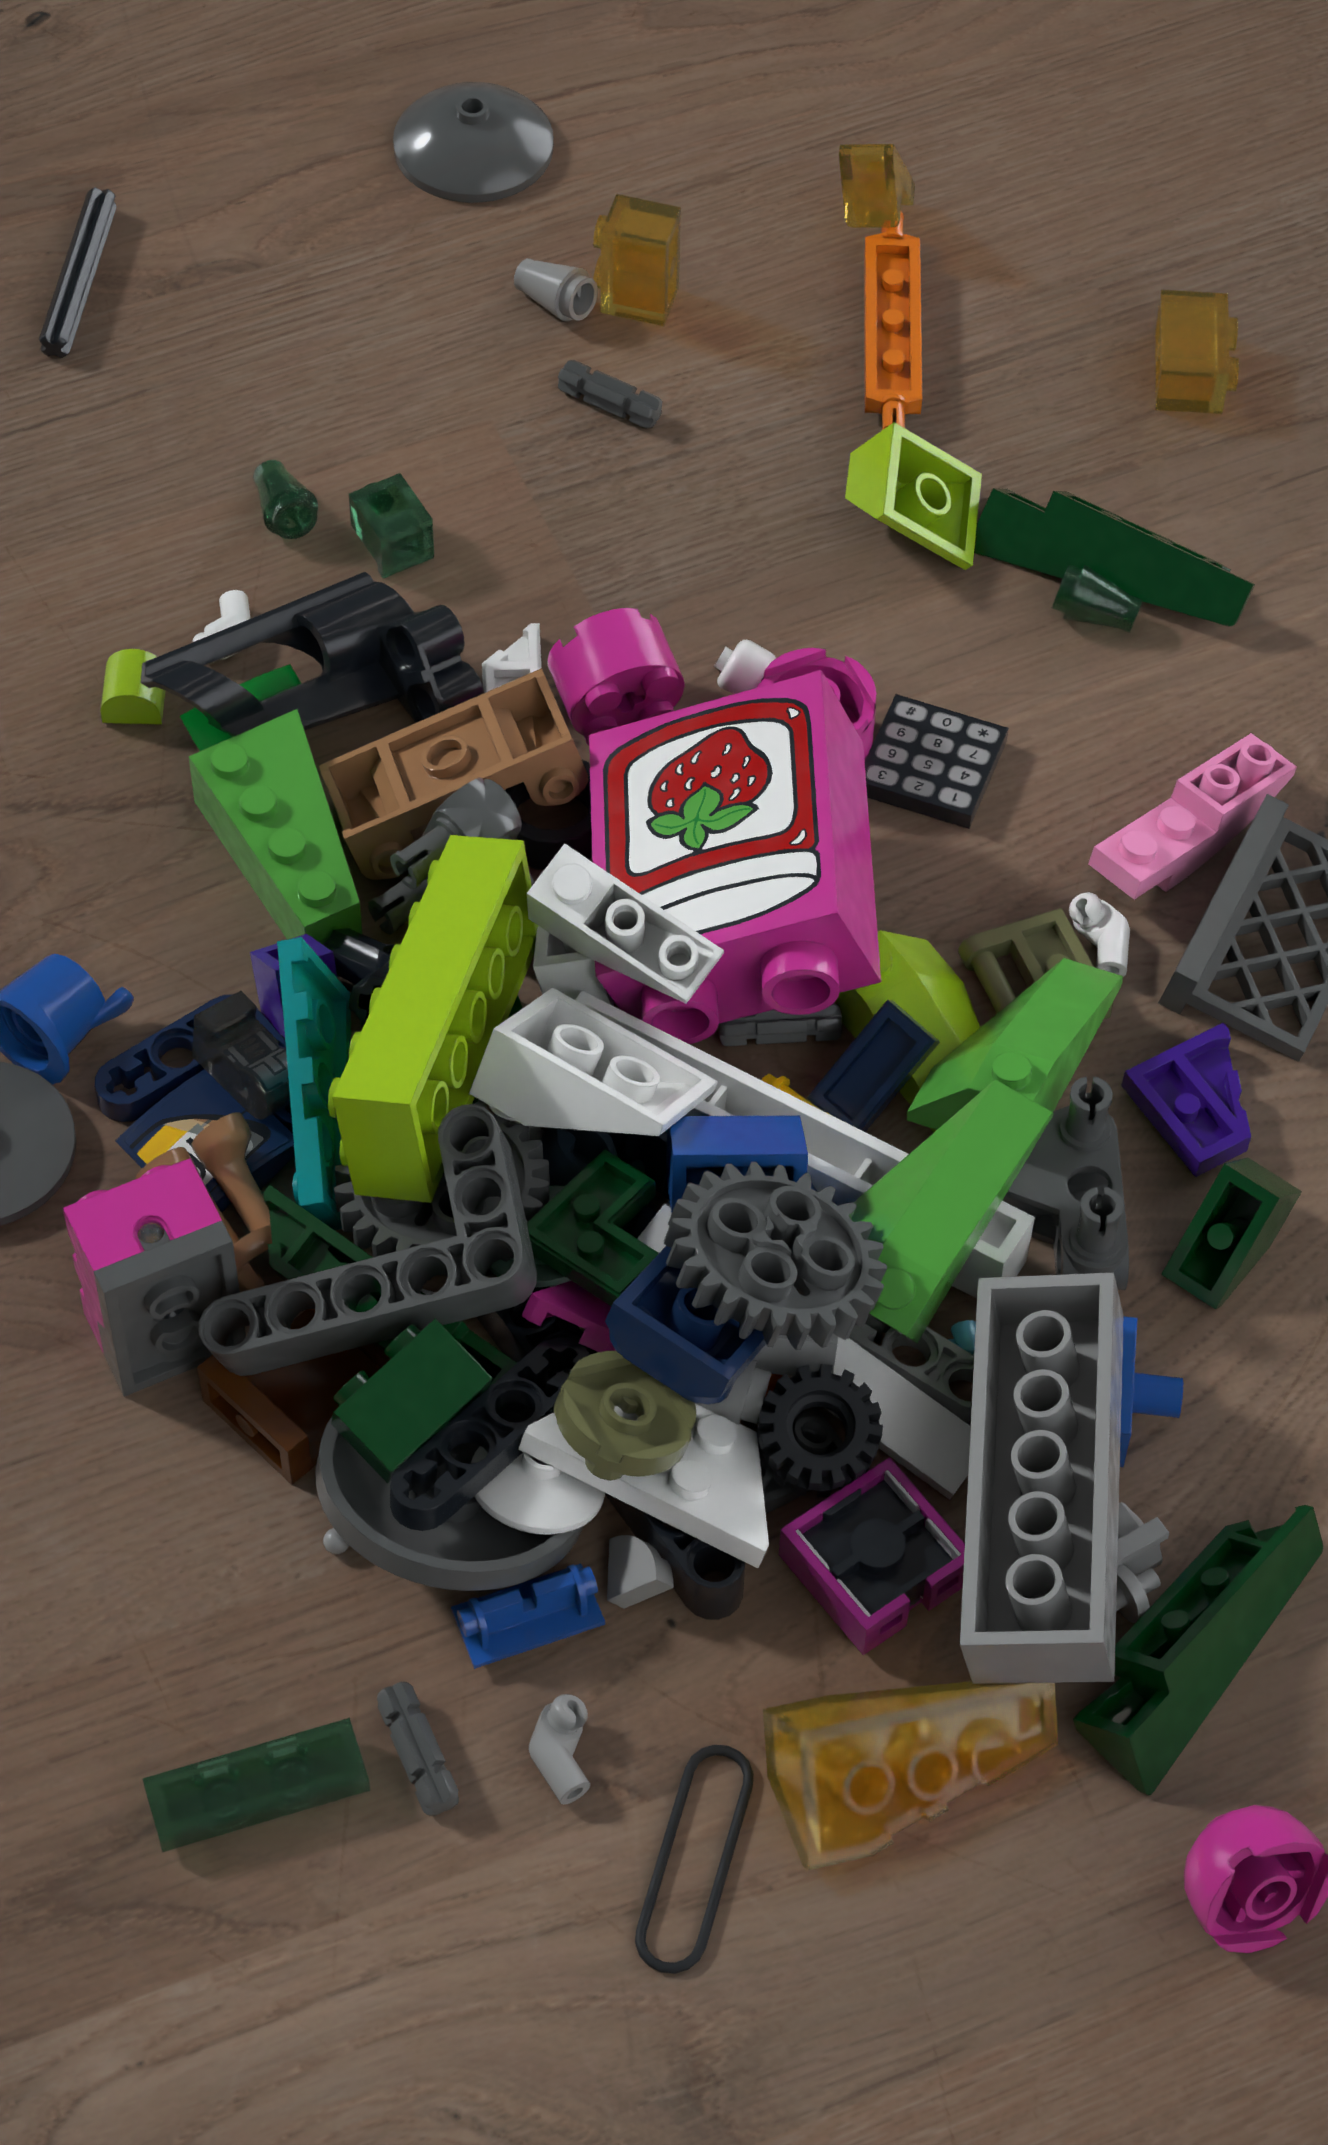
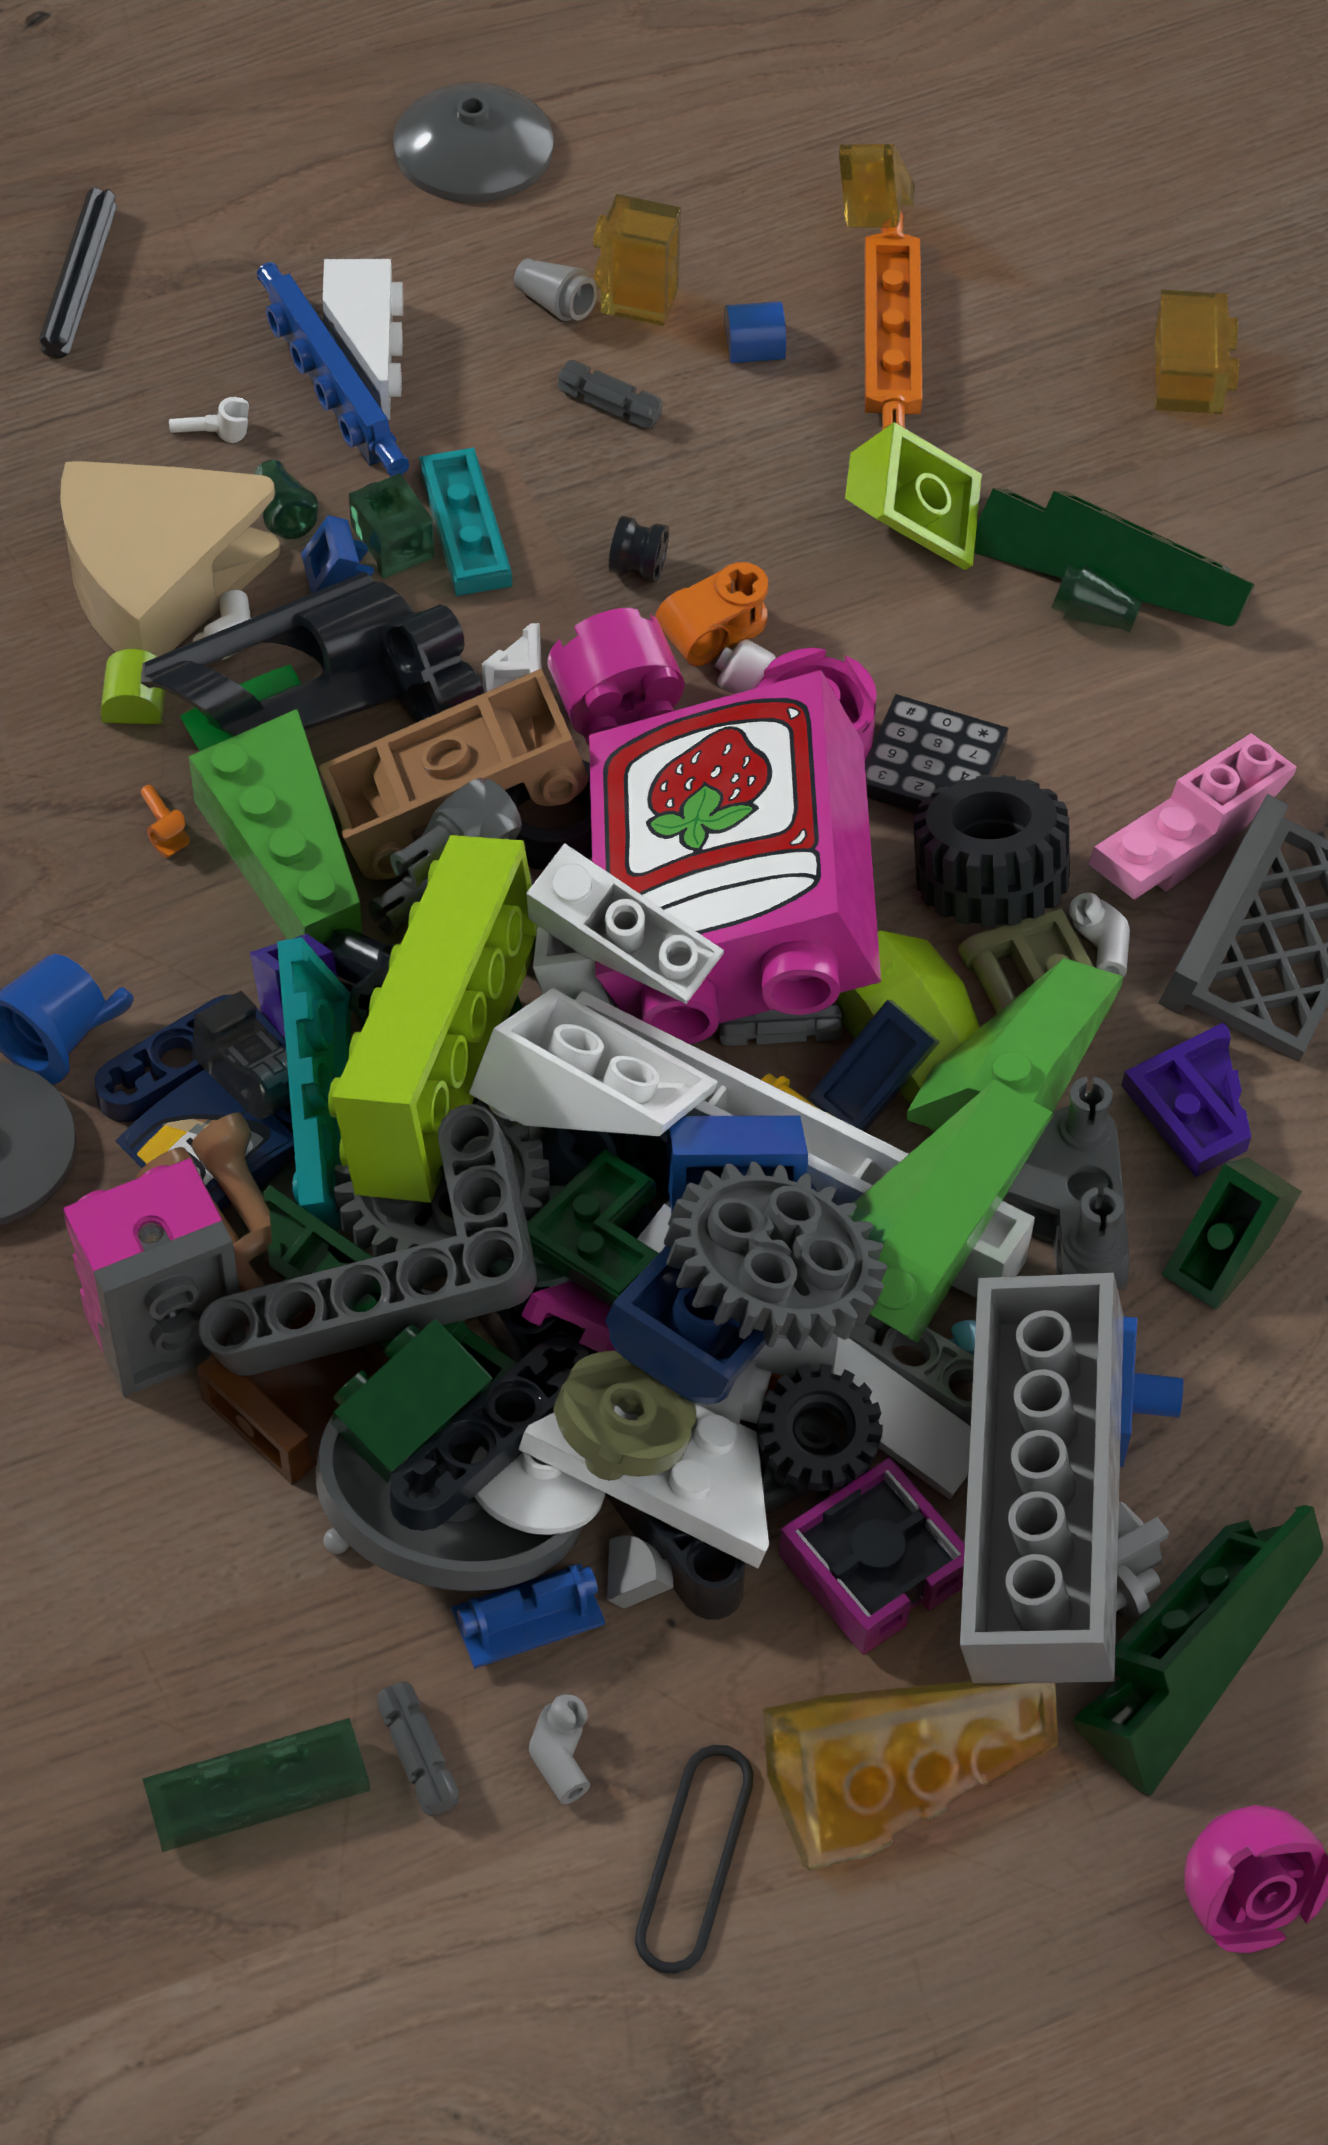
(160, 546): none -> tan piece
(167, 831): none -> orange hand
(229, 423): none -> white hand
(333, 376): none -> blue plate
(333, 554): none -> blue tile
(359, 317): none -> white slope
(465, 521): none -> teal tile
(638, 548): none -> black wheel
(710, 617): none -> orange piece
(755, 331): none -> blue brick
(992, 850): none -> black tyre

